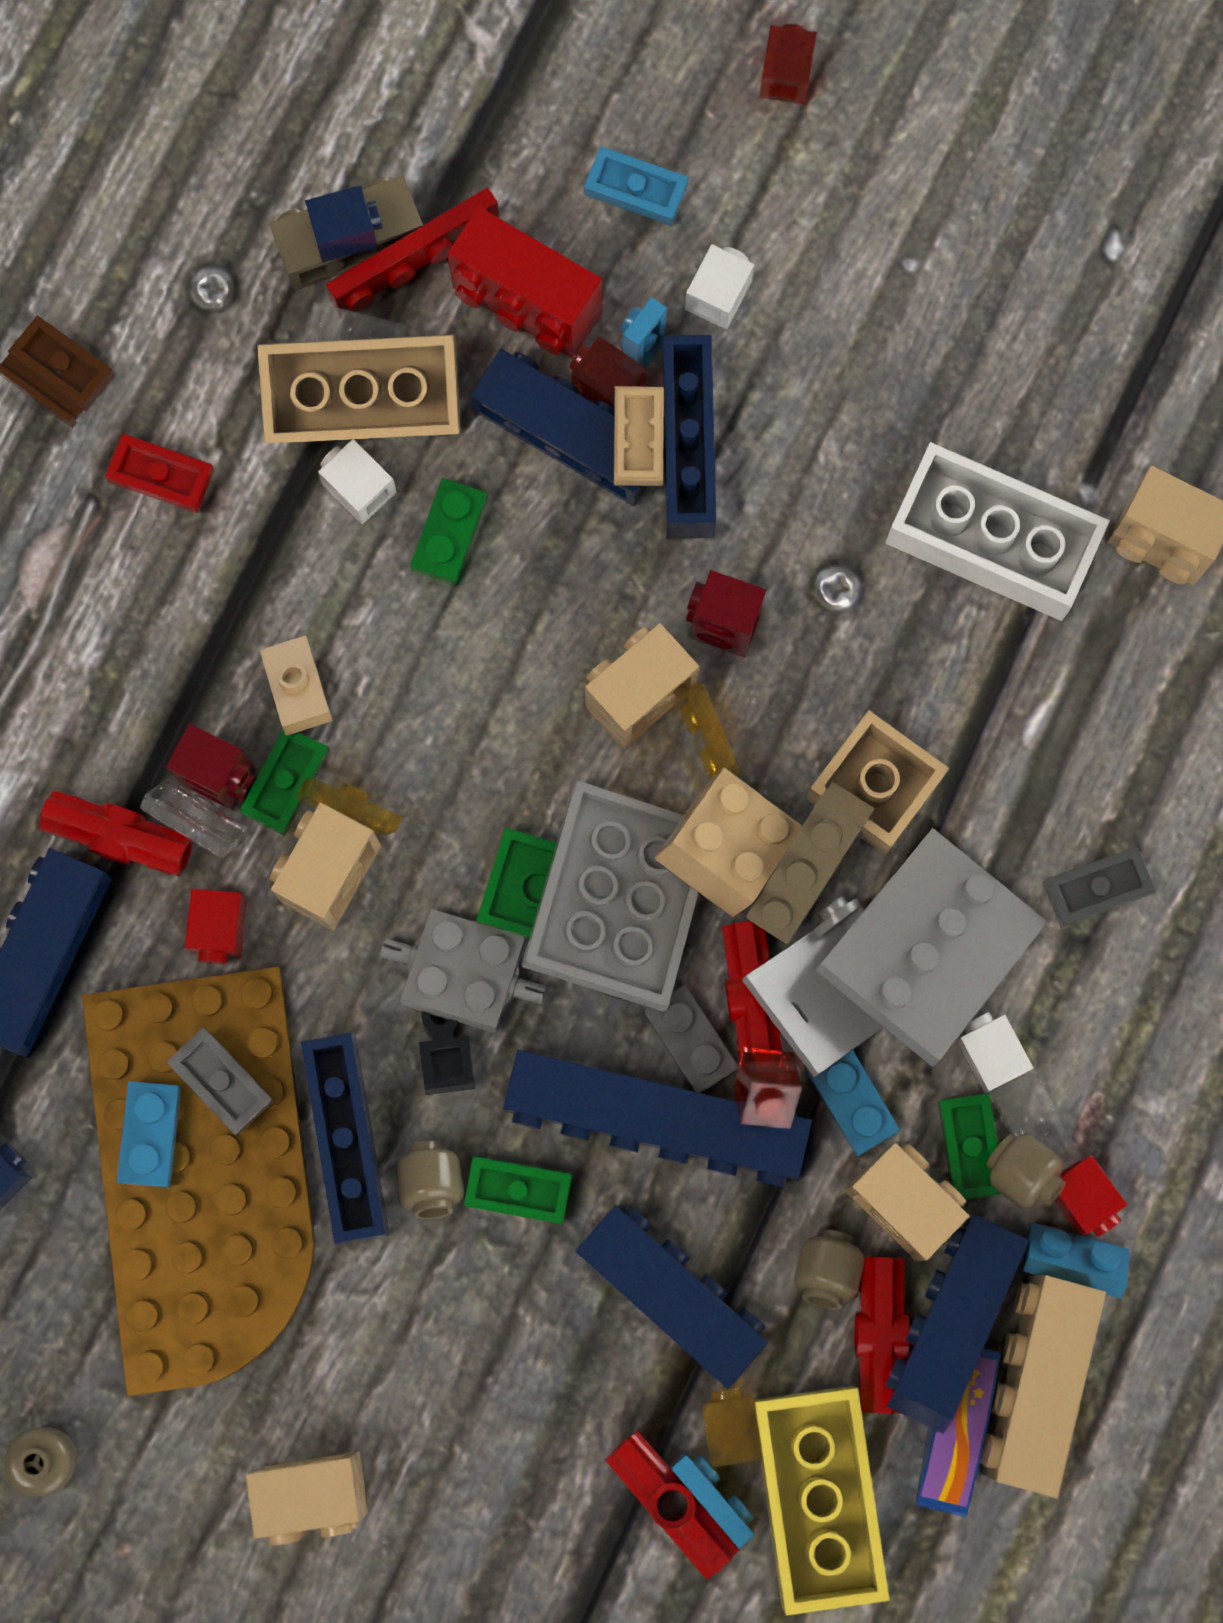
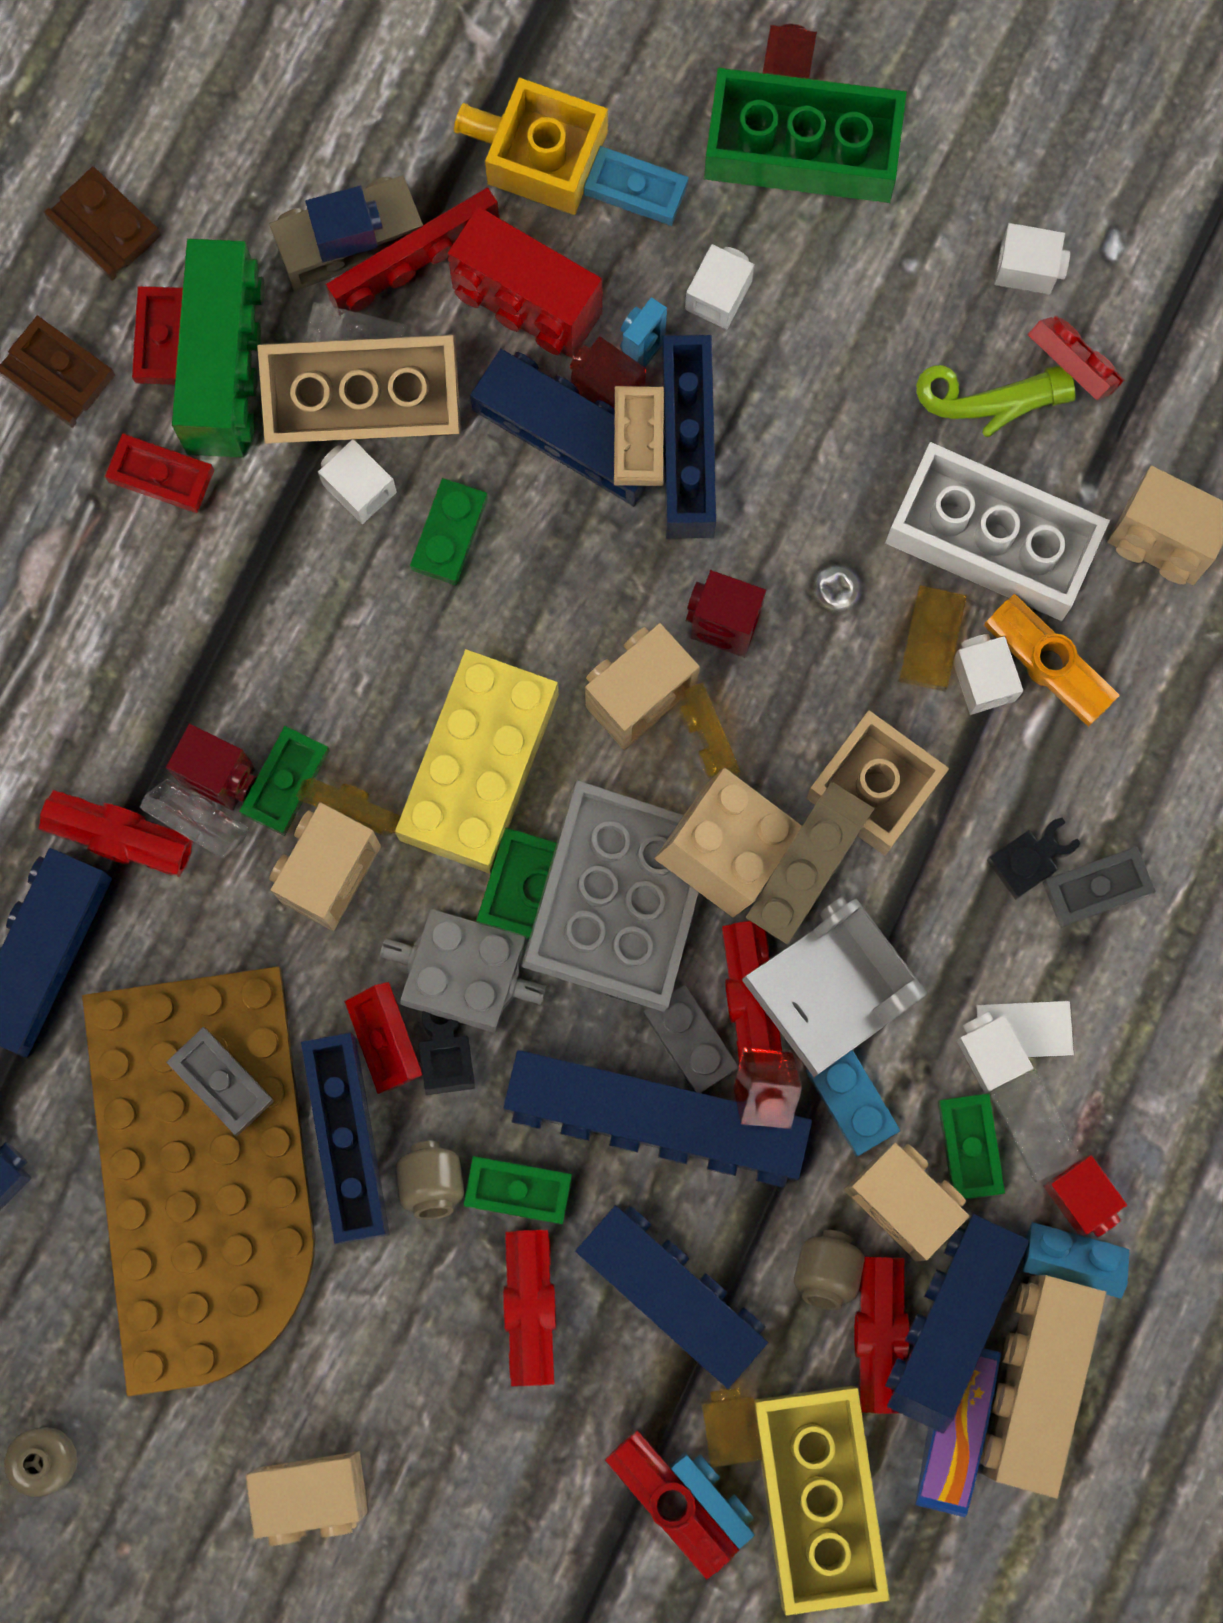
(102, 223): none -> reddish brown plate
(149, 1134): dark azure plate -> none
(156, 334): none -> red plate
(215, 925): red brick -> none
(217, 348): none -> green brick
(296, 685): tan plate -> none
(383, 1037): none -> red plate
(477, 761): none -> light yellow brick
(529, 1308): none -> red piece
(539, 144): none -> yellow brick
(805, 135): none -> green brick
(932, 638): none -> clear yellow plate
(932, 947): light grey plate -> none
(987, 673): none -> white brick
(1004, 402): none -> lime plant
(1026, 1171): dark tan head -> none
(1028, 861): none -> black plate
(1031, 259): none -> white brick
(1039, 1026): none -> white sticker
(1075, 683): none -> light orange piece
(1079, 360): none -> red plate

